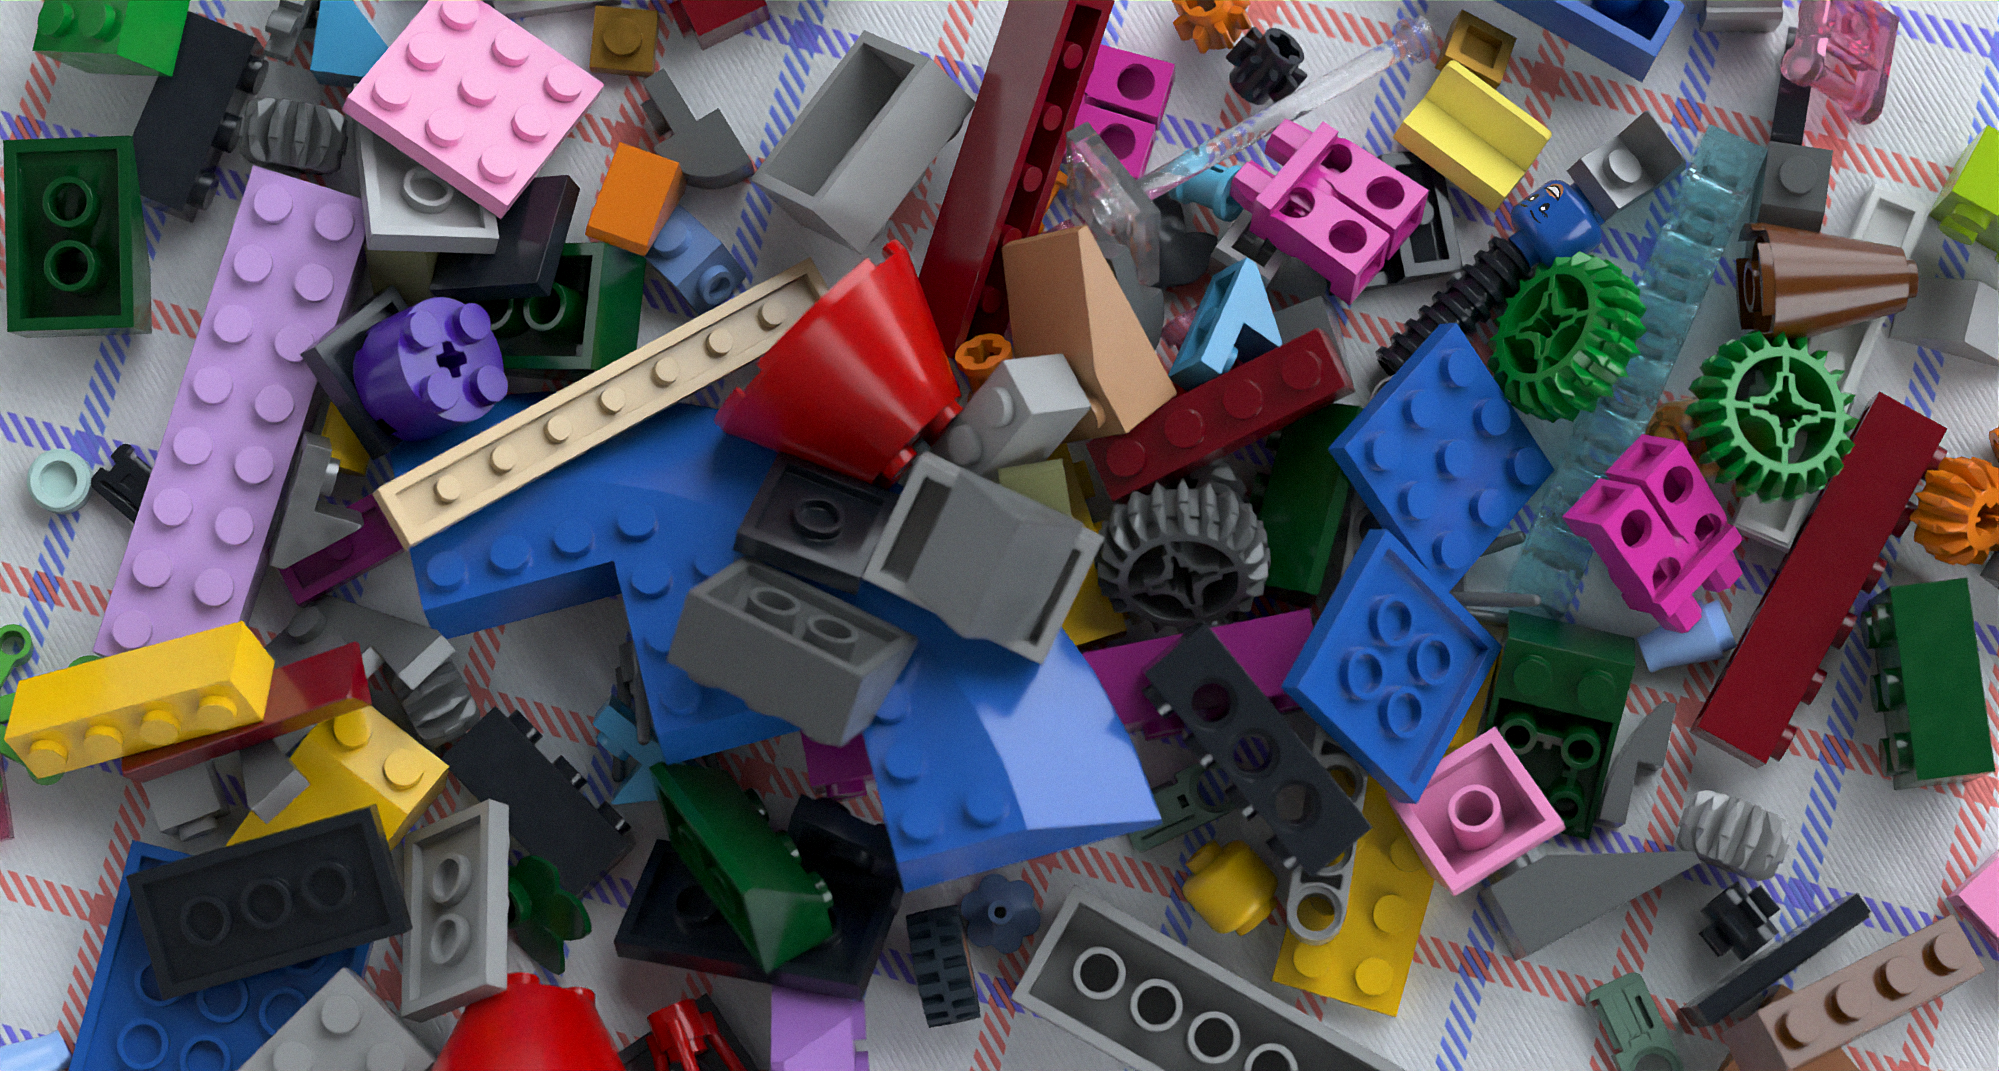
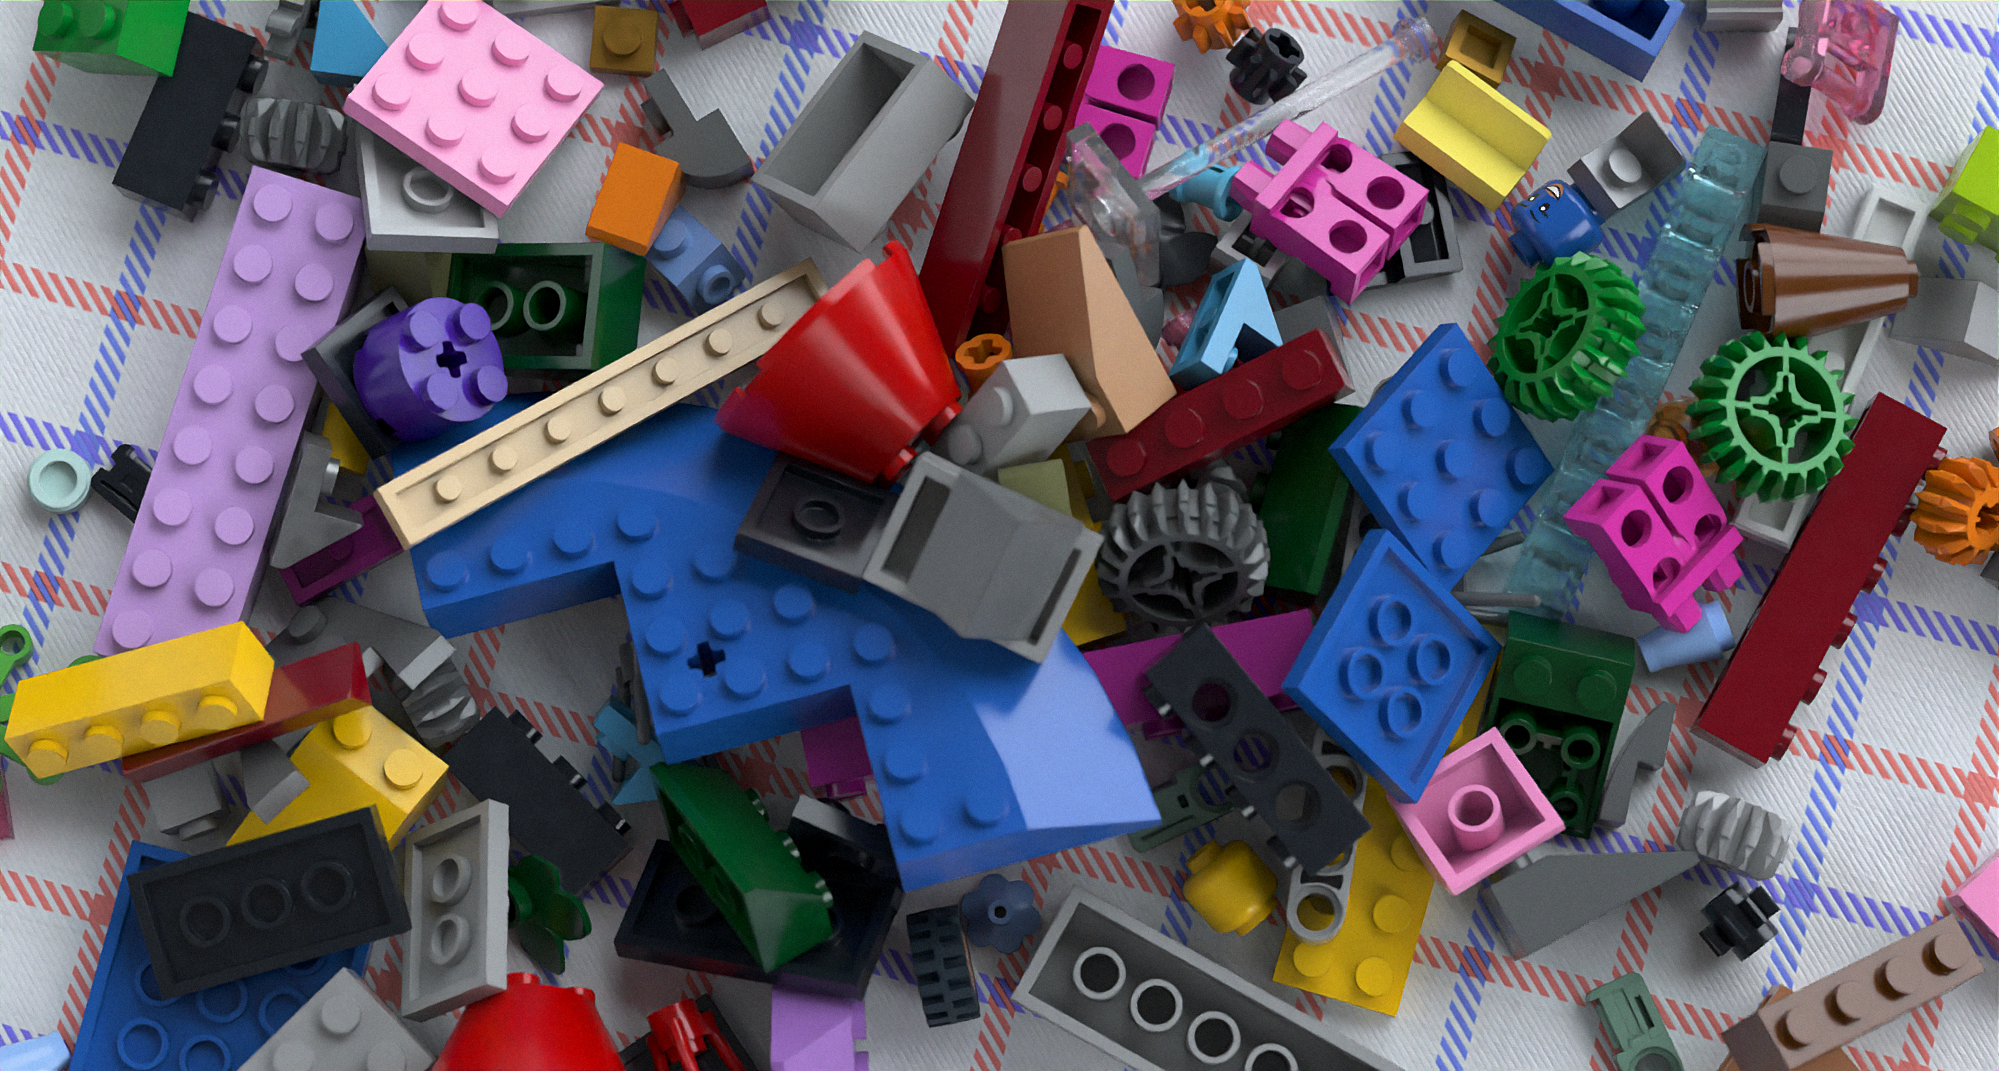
(75, 238): dark green slope -> none
(526, 251): black tile -> none
(789, 649): dark grey slope -> none
(1464, 301): black piece -> none
(1776, 961): black tile -> none
(1928, 684): dark green brick -> none

